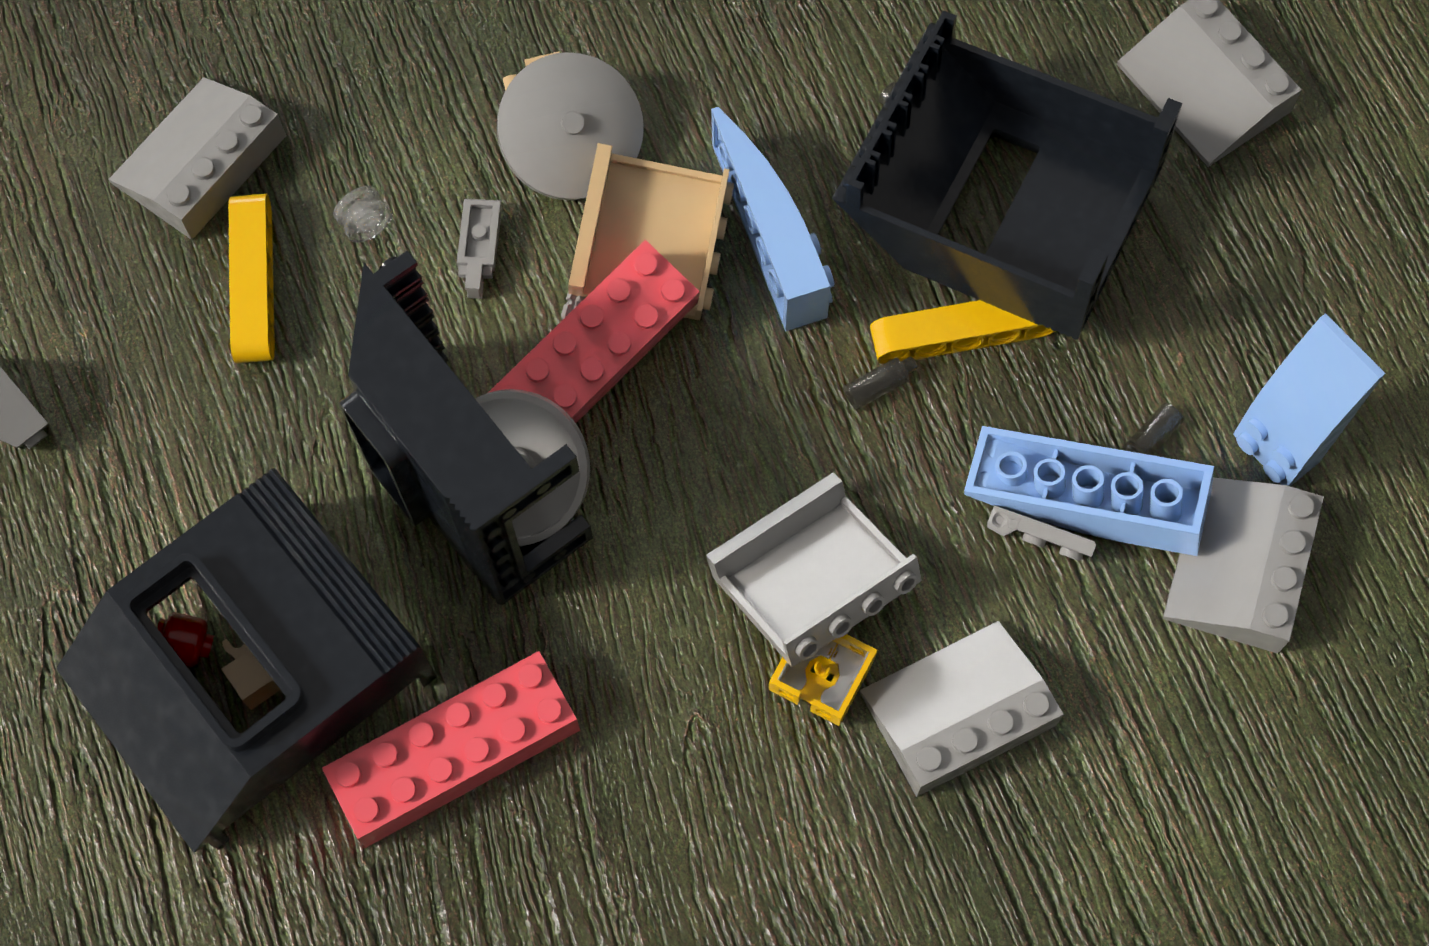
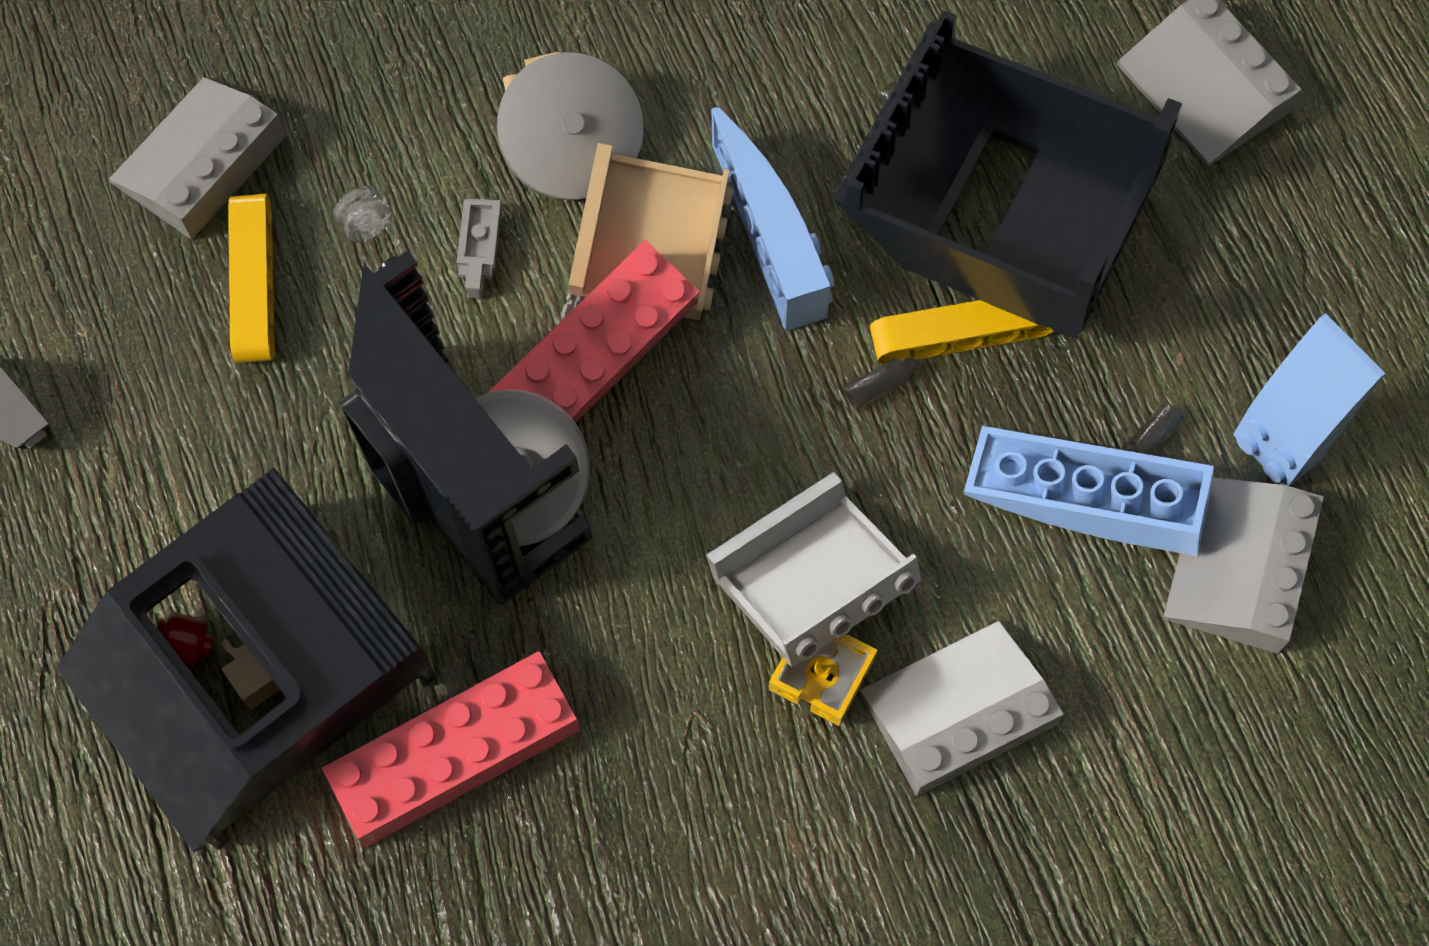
(1037, 533): light grey hinge -> none

